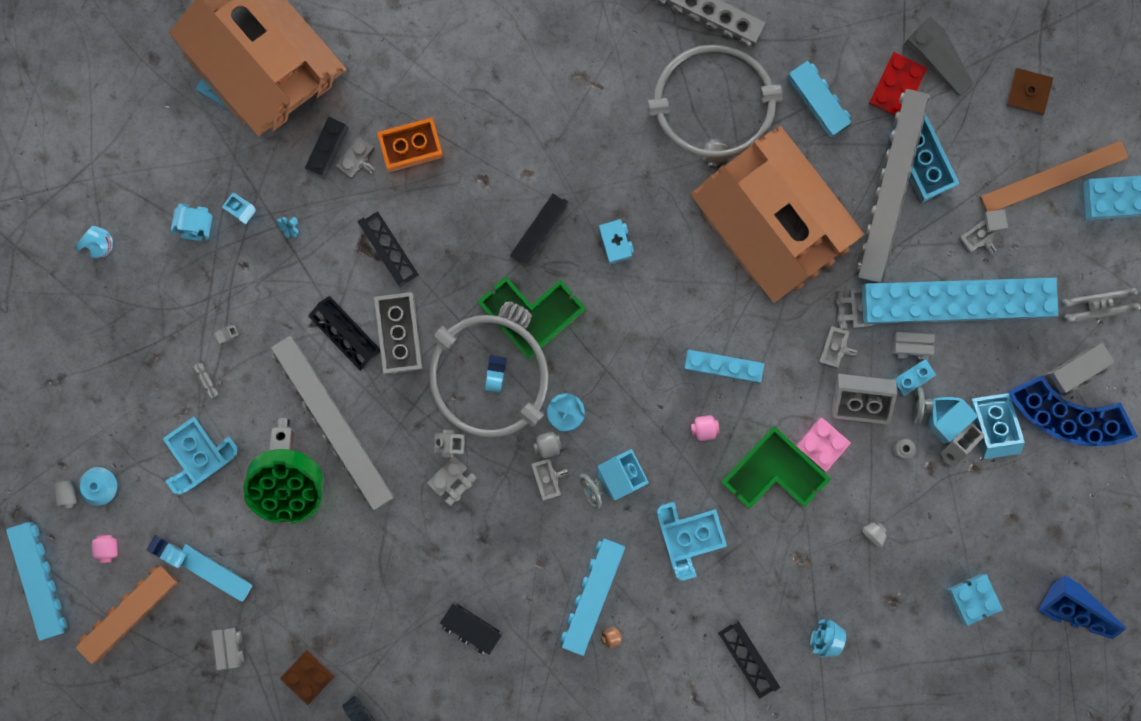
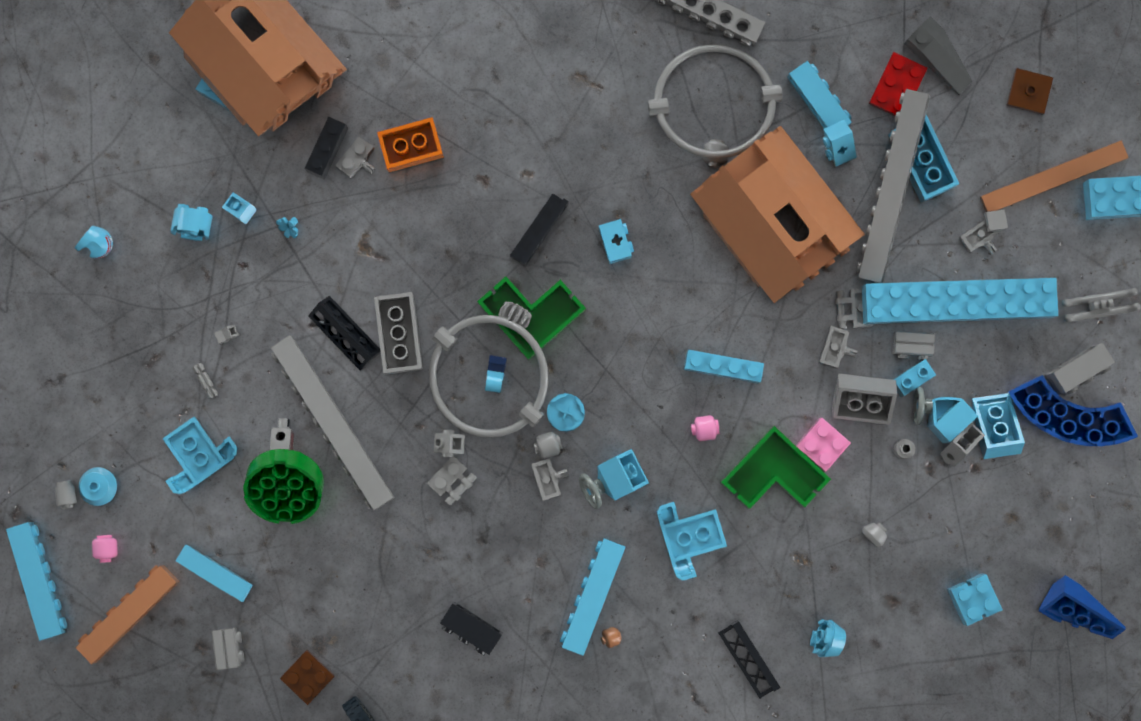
(166, 551): leg -> none
(382, 253): black fence -> none
(839, 143): none -> medium azure brick

